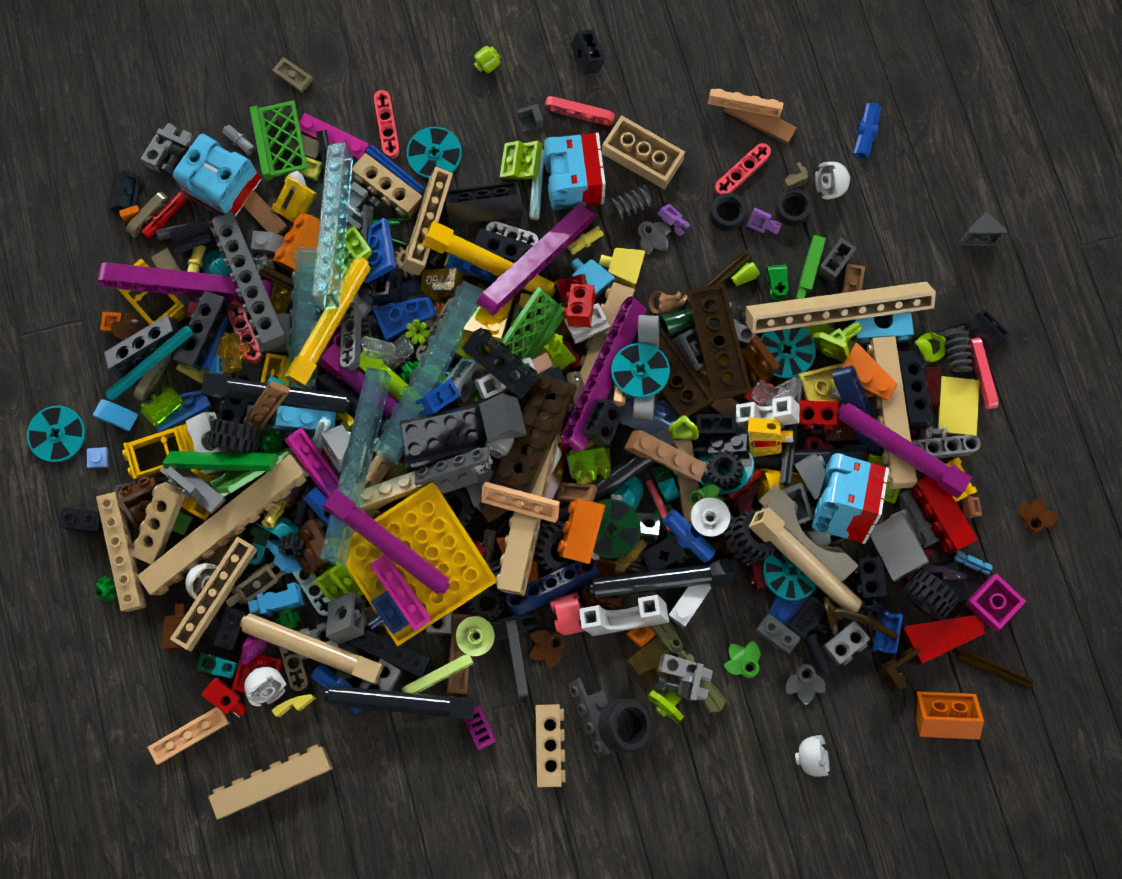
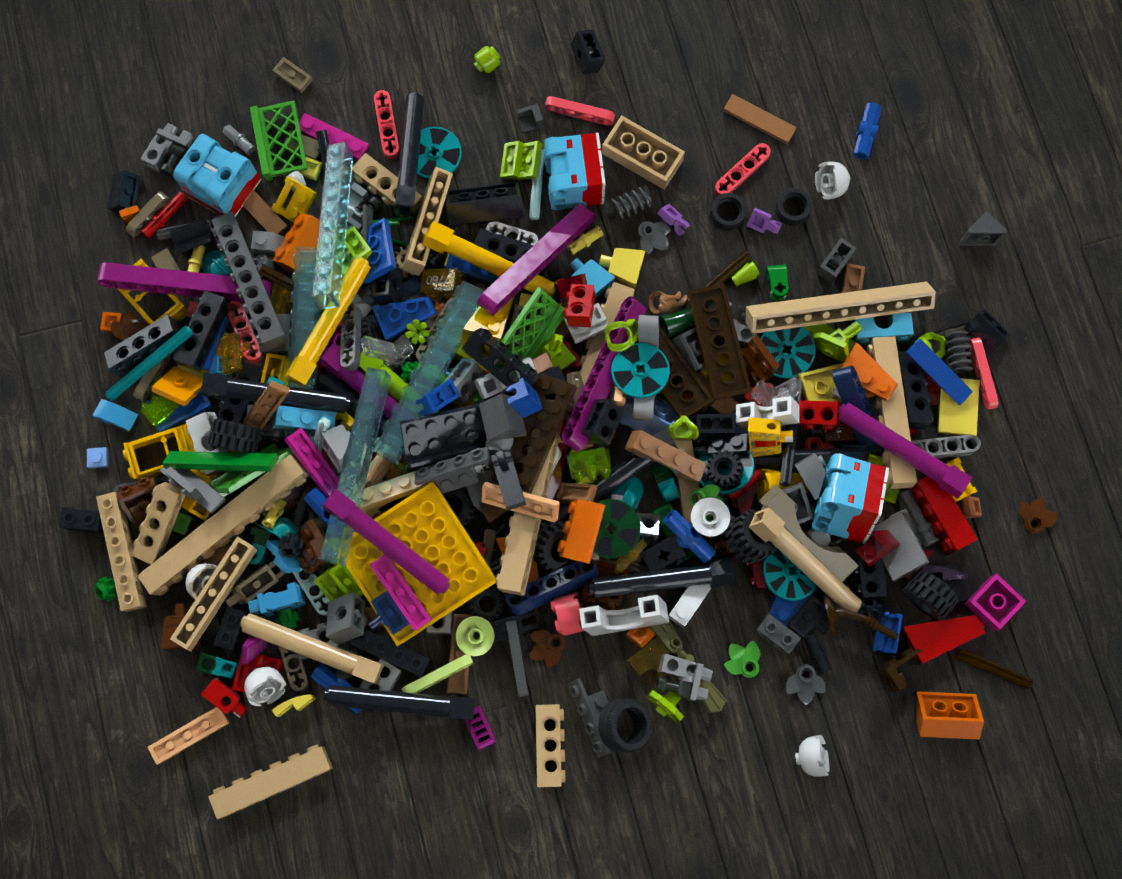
(41, 434): teal piece -> none
(178, 386): none -> light orange plate
(270, 442): green gear -> none
(393, 168): blue axle -> none
(409, 155): none -> black brick
(508, 480): none -> black hinge
(525, 400): none -> blue hinge
(631, 327): none -> lime piece
(657, 499): coral bar -> none
(745, 103): light nougat plate -> none
(796, 179): dark tan bracket -> none
(810, 267): bright green hinge -> none
(843, 639): light grey brick -> none
(877, 547): none -> dark red slope
(930, 431): light grey piece -> none
(939, 372): none -> blue tile
(973, 563): medium azure axle -> none

